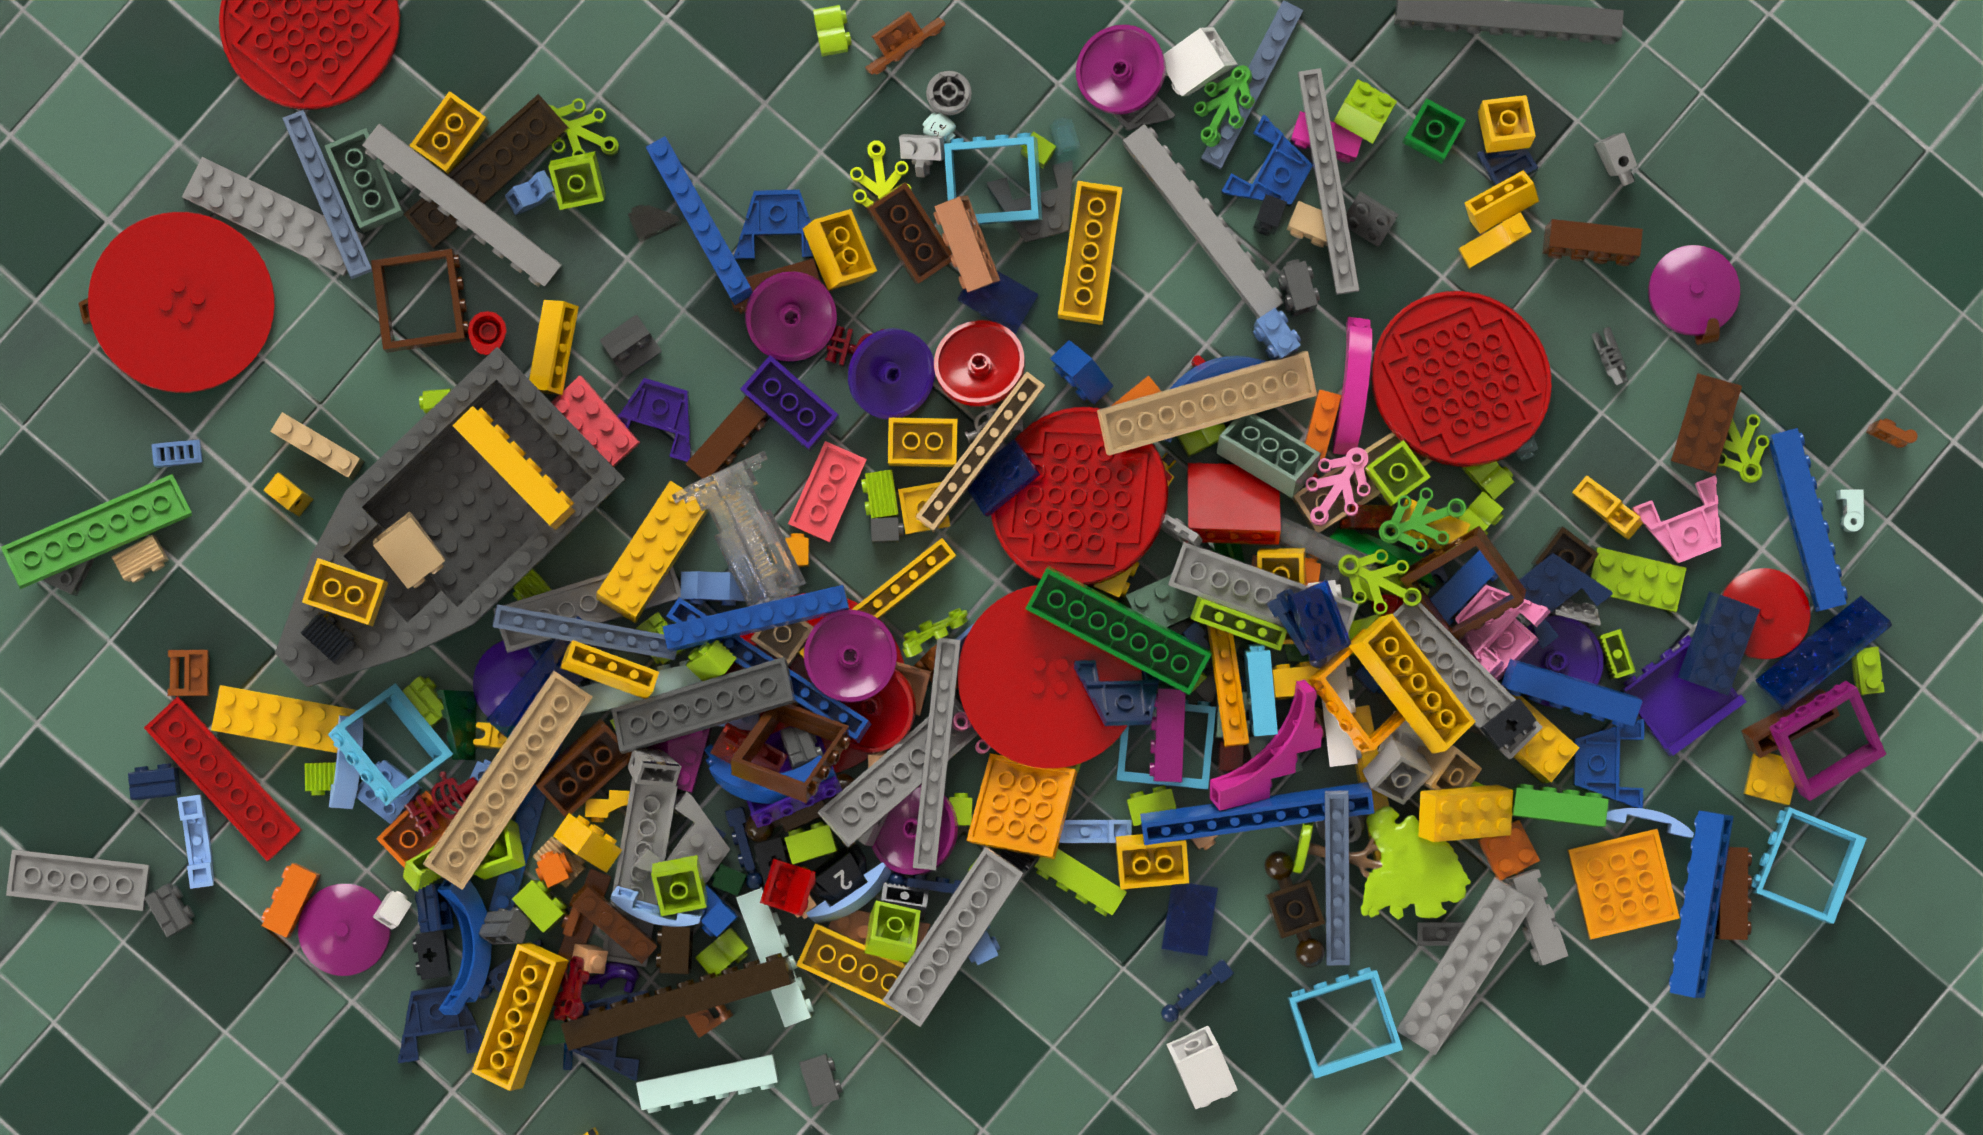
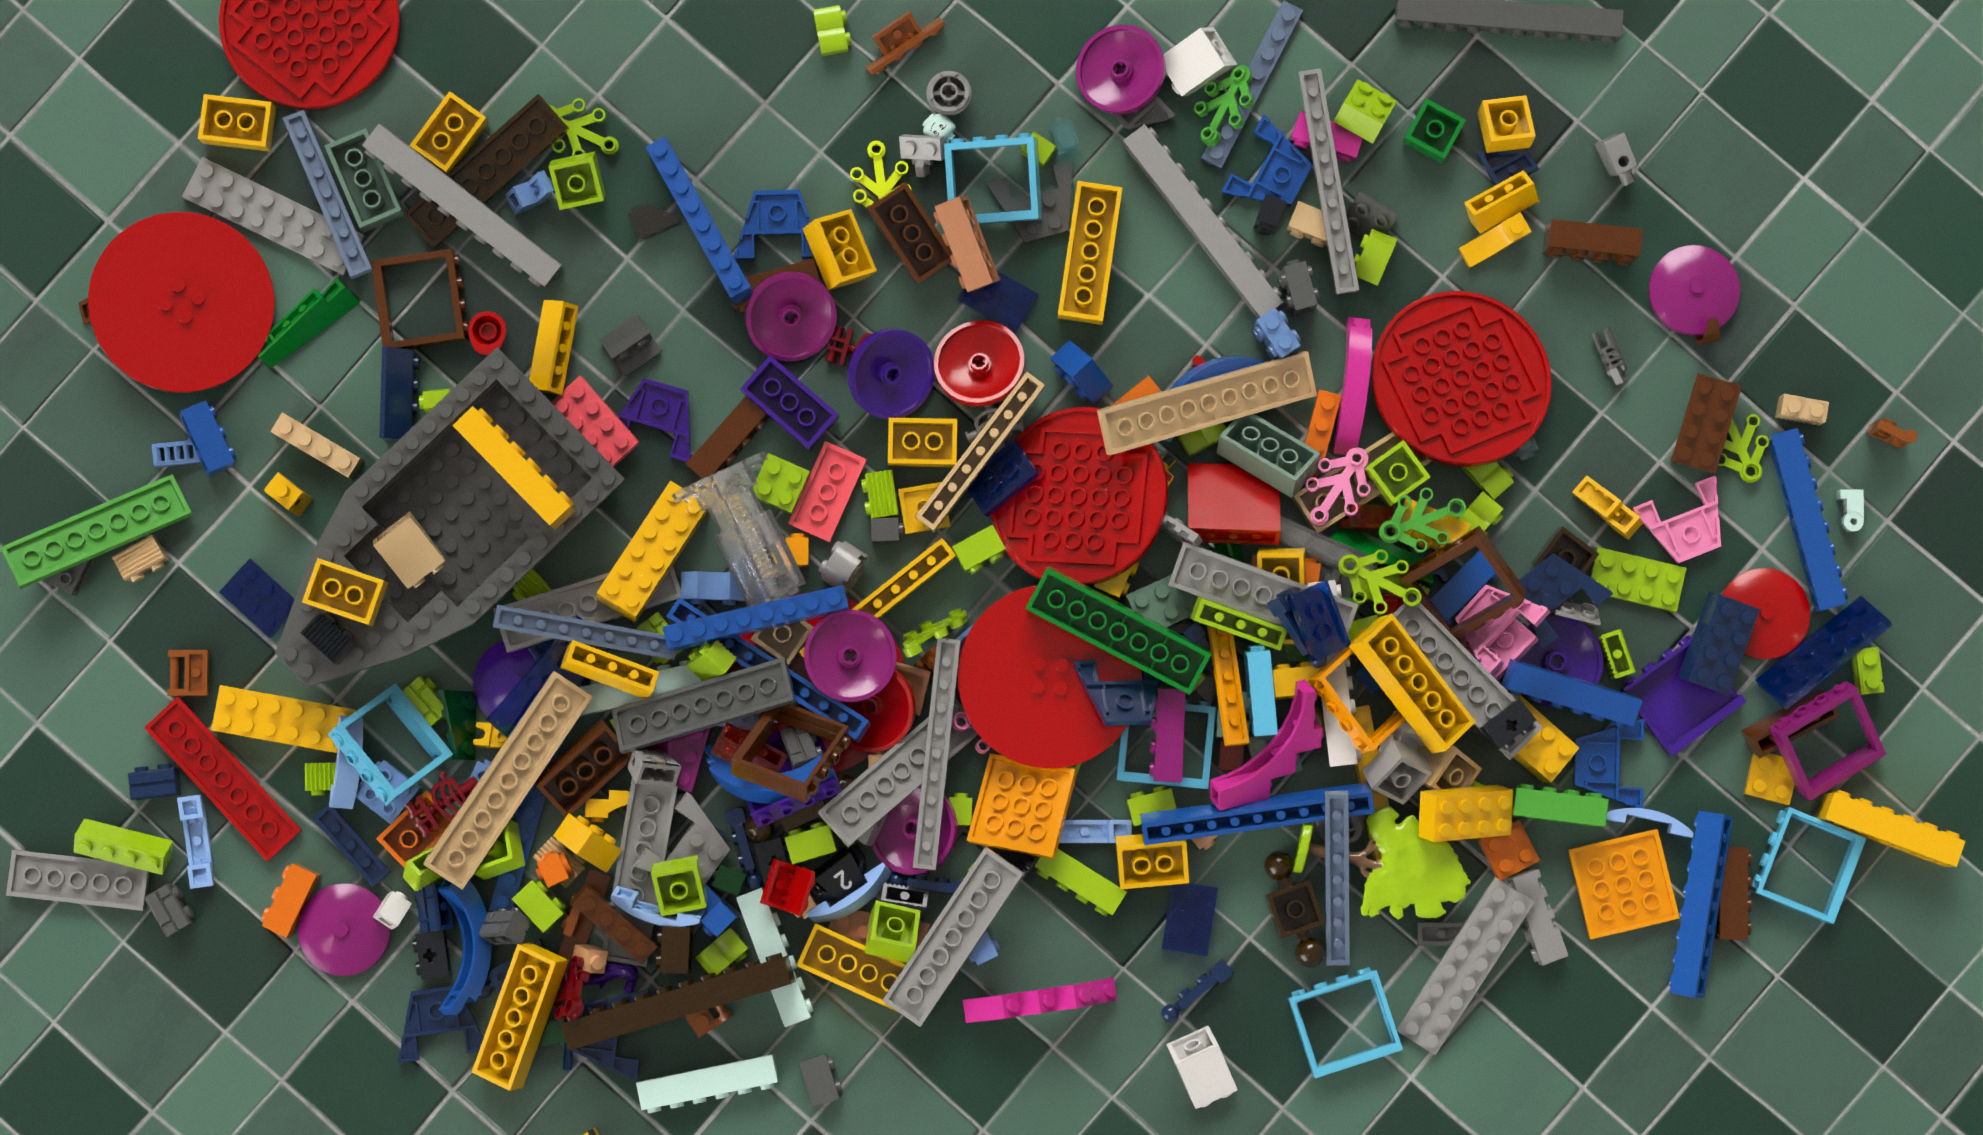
(123, 846): none -> lime brick
(207, 438): none -> blue brick
(237, 122): none -> yellow brick
(259, 597): none -> clear blue plate
(307, 320): none -> green wedge
(352, 845): none -> dark blue plate
(398, 392): none -> dark blue slope
(780, 483): none -> lime brick
(843, 566): none -> light grey brick
(979, 550): none -> lime brick
(1039, 1000): none -> dark pink arch
(1374, 256): none -> lime brick
(1802, 409): none -> tan brick
(1891, 830): none -> yellow brick

